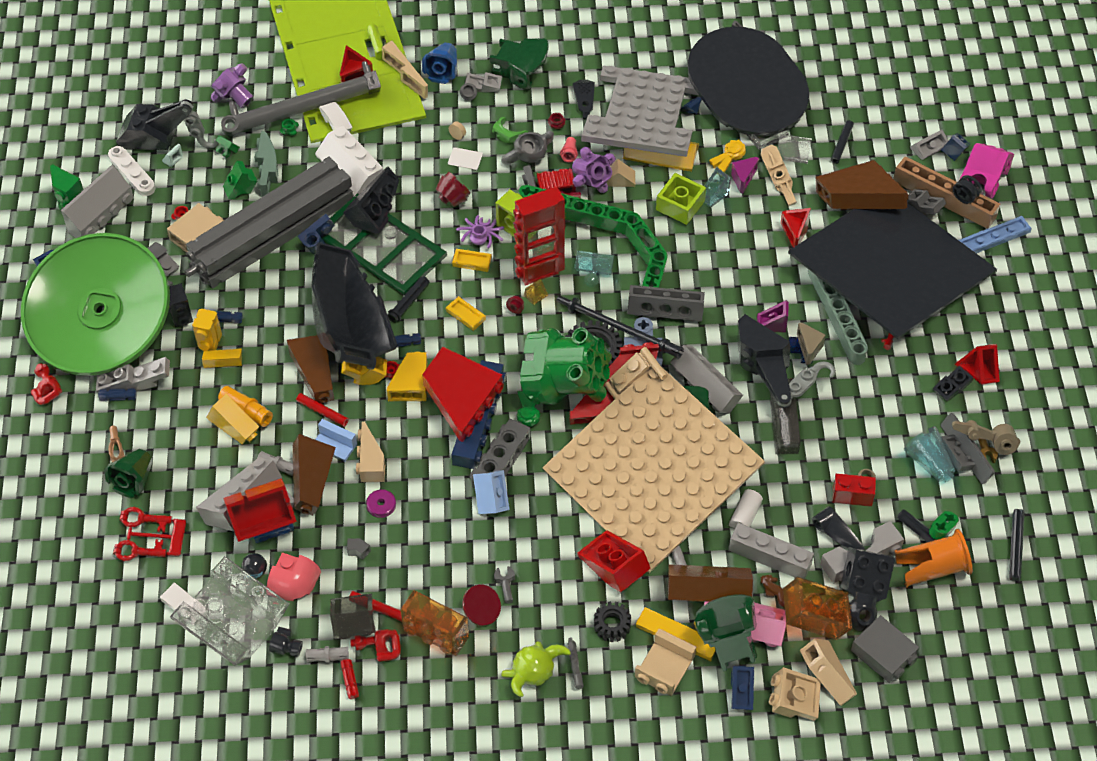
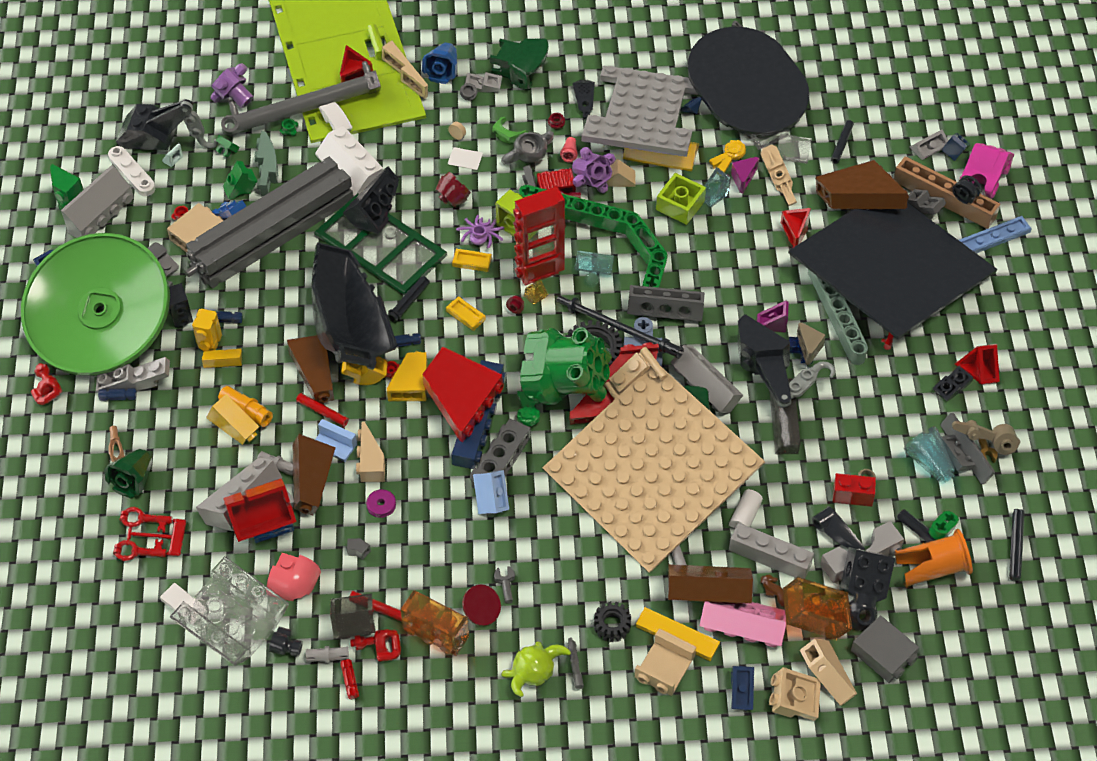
(228, 209): none -> blue plate
(254, 565): black piece -> none
(315, 232): dark blue plate -> none
(615, 560): red slope -> none
(728, 627): dark green piece -> none

